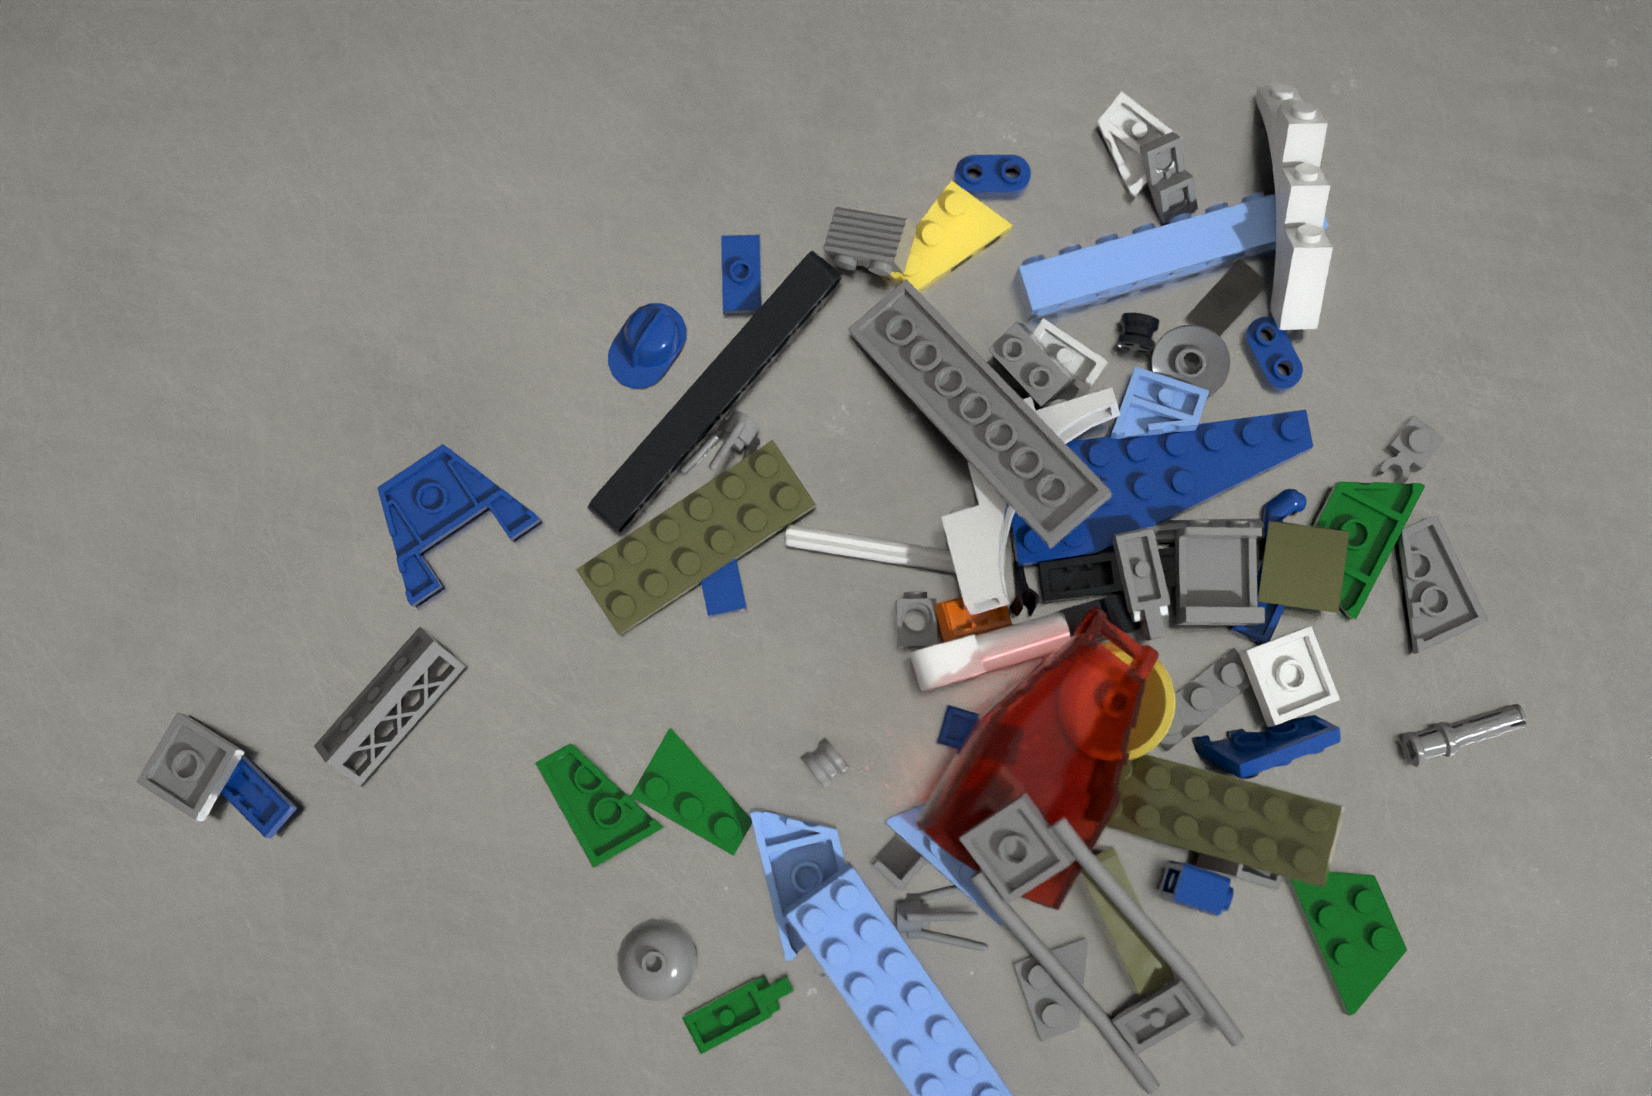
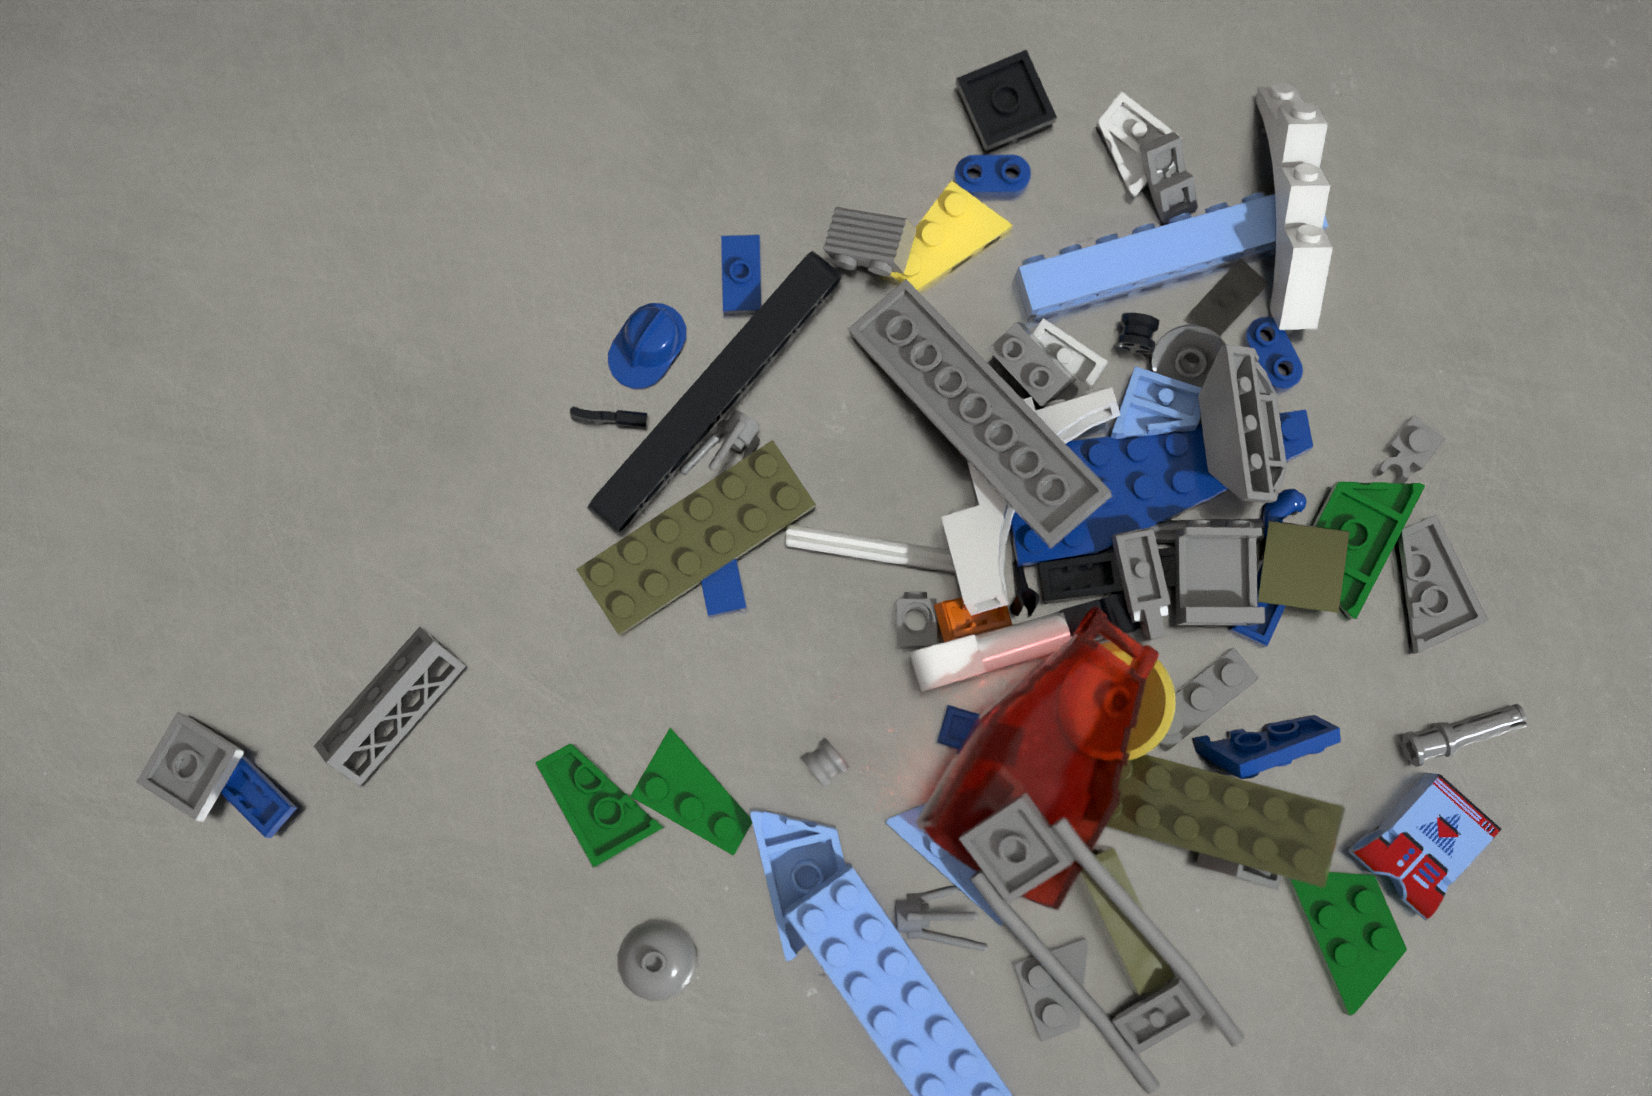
(435, 500): blue wing -> none
(620, 417): none -> black piece
(735, 1012): green hinge -> none
(898, 862): light grey panel -> none
(1006, 100): none -> black plate
(1196, 888): blue brick -> none
(1242, 426): none -> light grey wedge
(1289, 676): white plate -> none
(1426, 842): none -> piece

